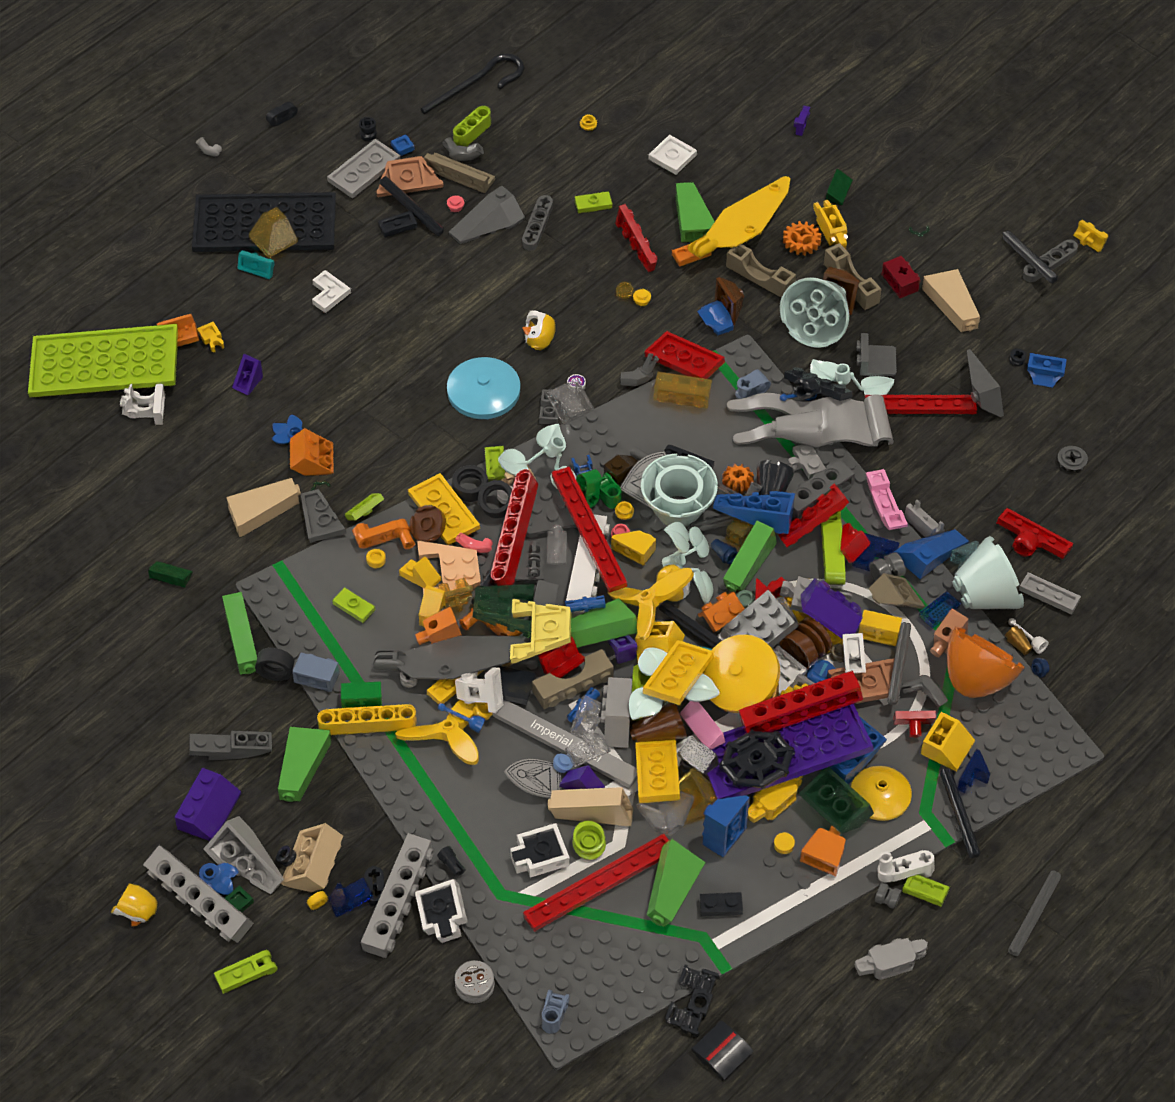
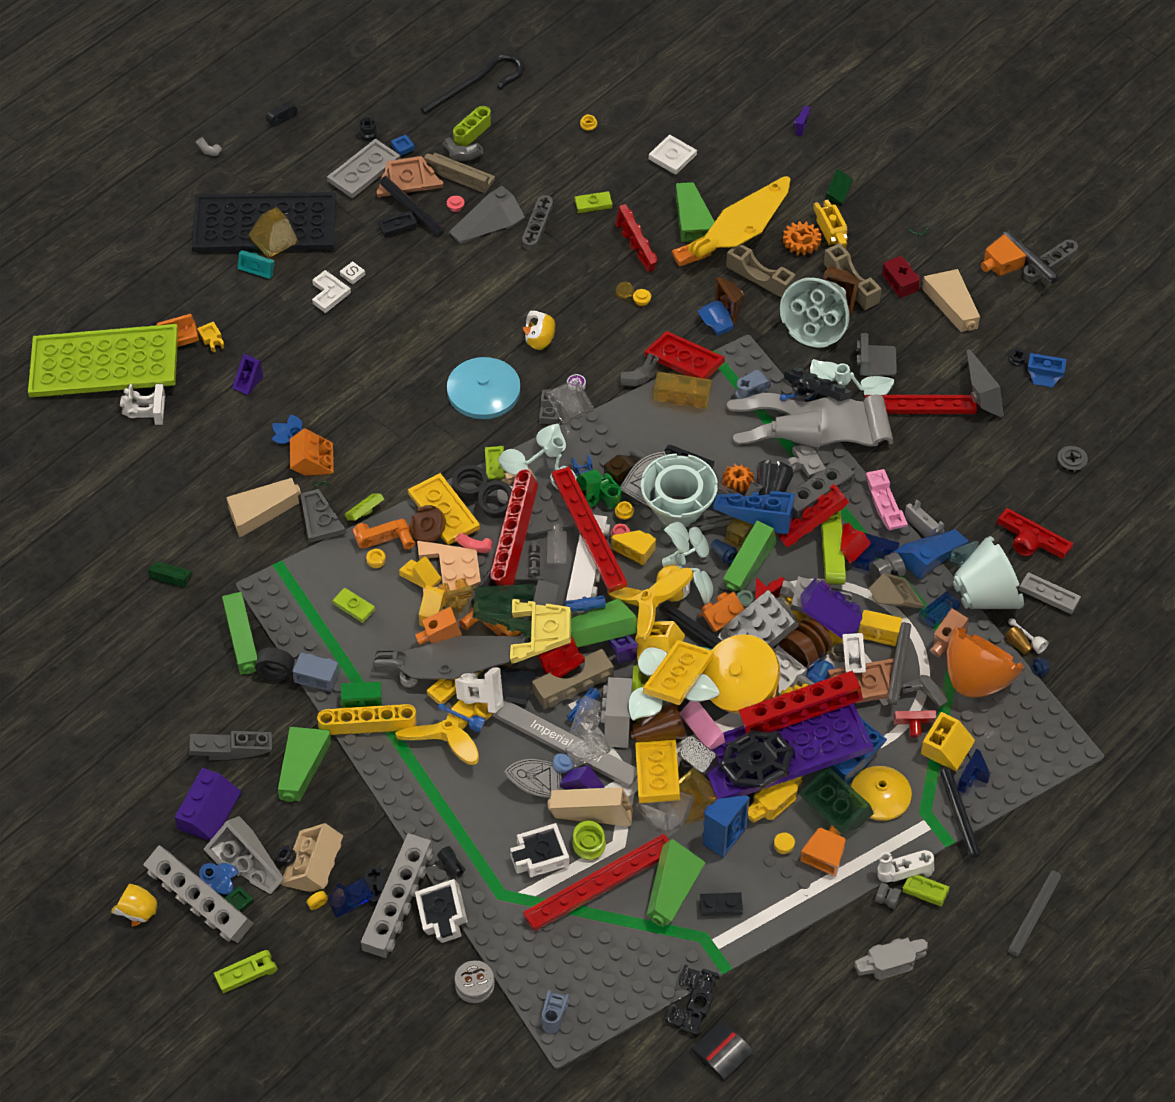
(352, 273): none -> white tile
(1003, 257): none -> orange torso
(1090, 235): yellow hips -> none

